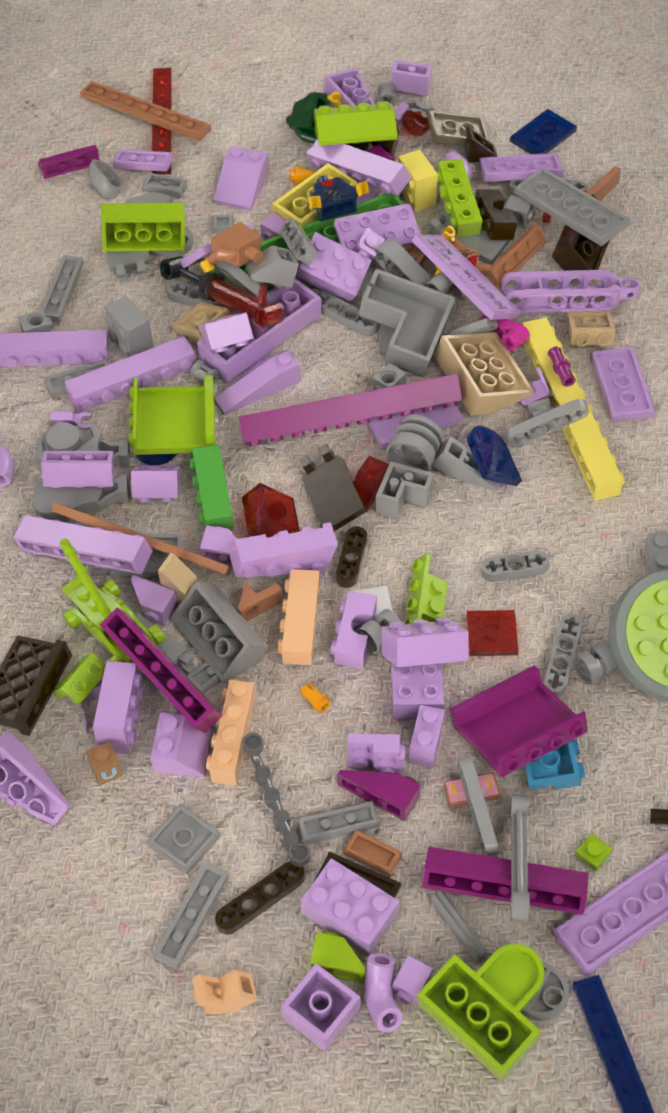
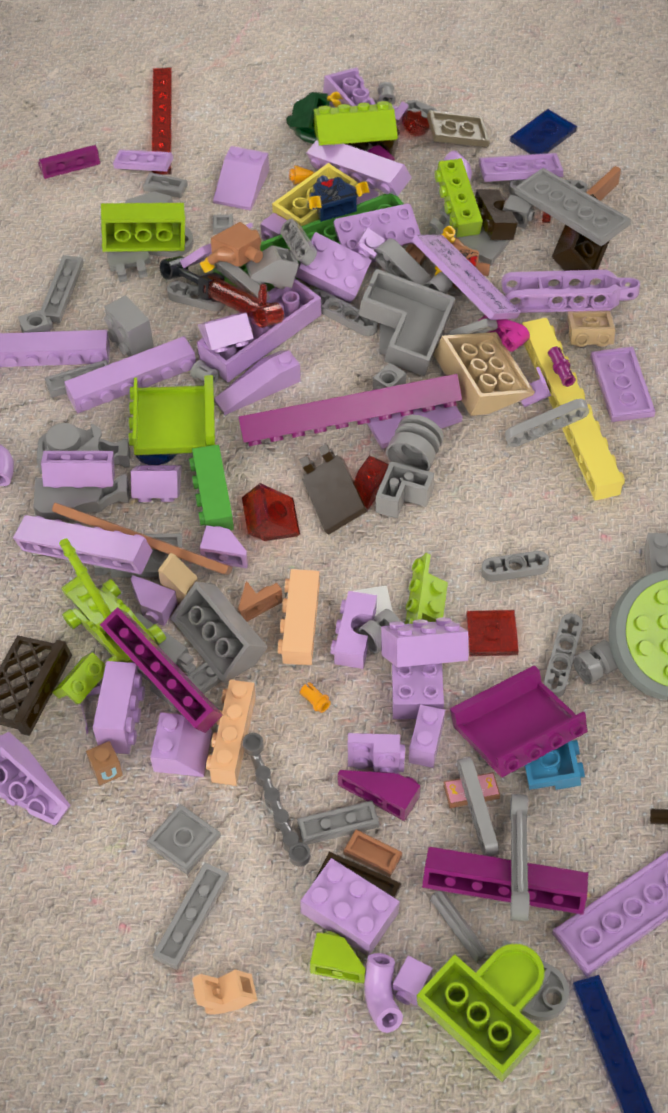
(70, 417): lavender plate -> none
(105, 178): light grey piece -> none
(146, 111): nougat tile -> none
(198, 314): tan plate -> none
(263, 900): dark brown beam -> none
(282, 552): lavender wedge -> none
(320, 1007): lavender brick -> none
(354, 566): dark brown beam -> none
(411, 77): lavender brick -> none
(422, 188): light yellow brick -> none
(458, 462): light grey slope -> none
(477, 146): dark brown slope -> none
(492, 456): clear blue tile -> none
(516, 255): nougat tile -> none
(539, 407): light grey bracket -> none
(593, 852): lime plate -> none

